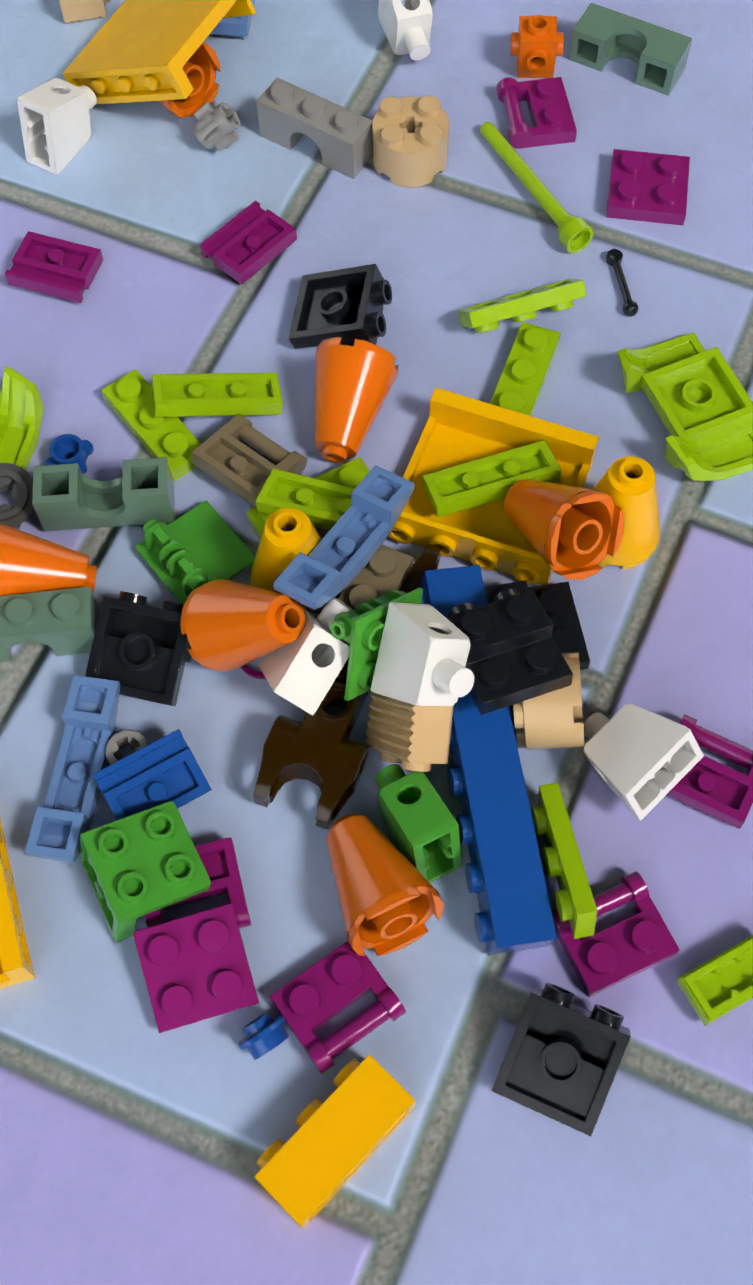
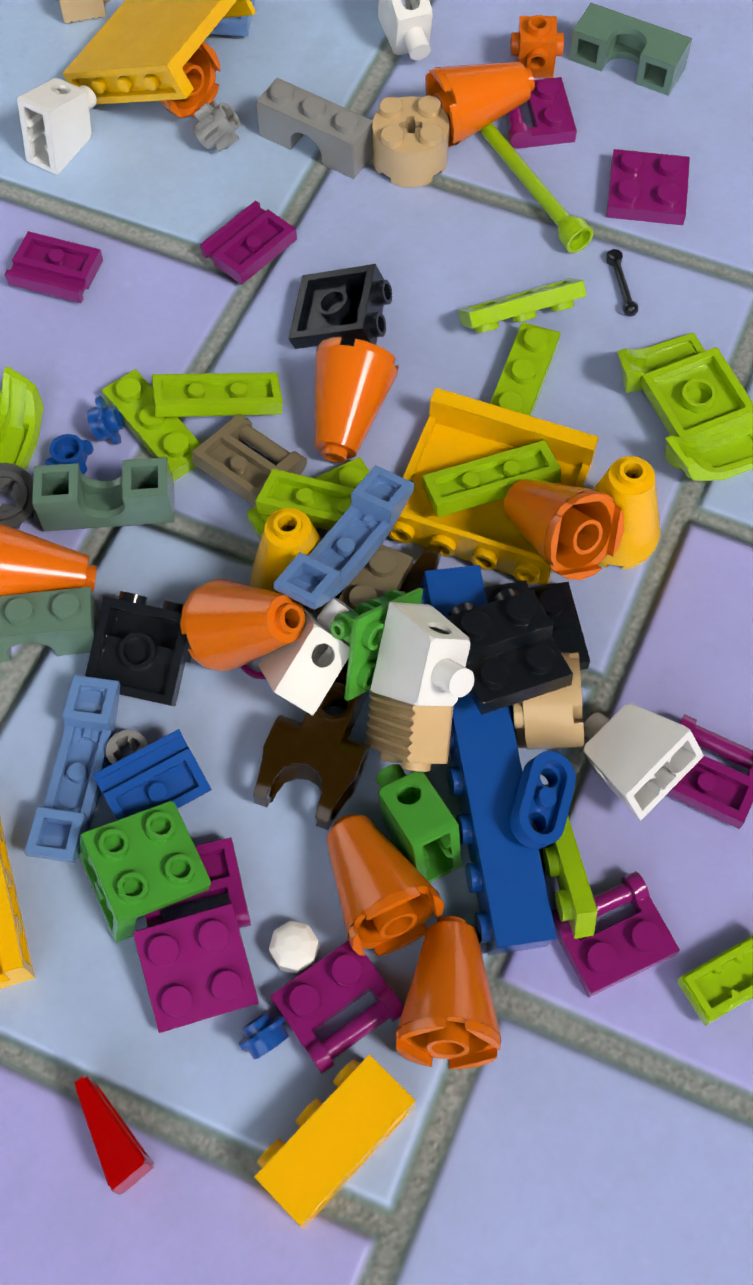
(105, 421): none -> blue plate
(117, 1148): none -> red slope
(193, 550): bright green hinge -> none
(294, 947): none -> white tile
(449, 1001): none -> orange cone
(478, 94): none -> orange cone
(543, 804): none -> blue plate
(563, 1058): black plate -> none

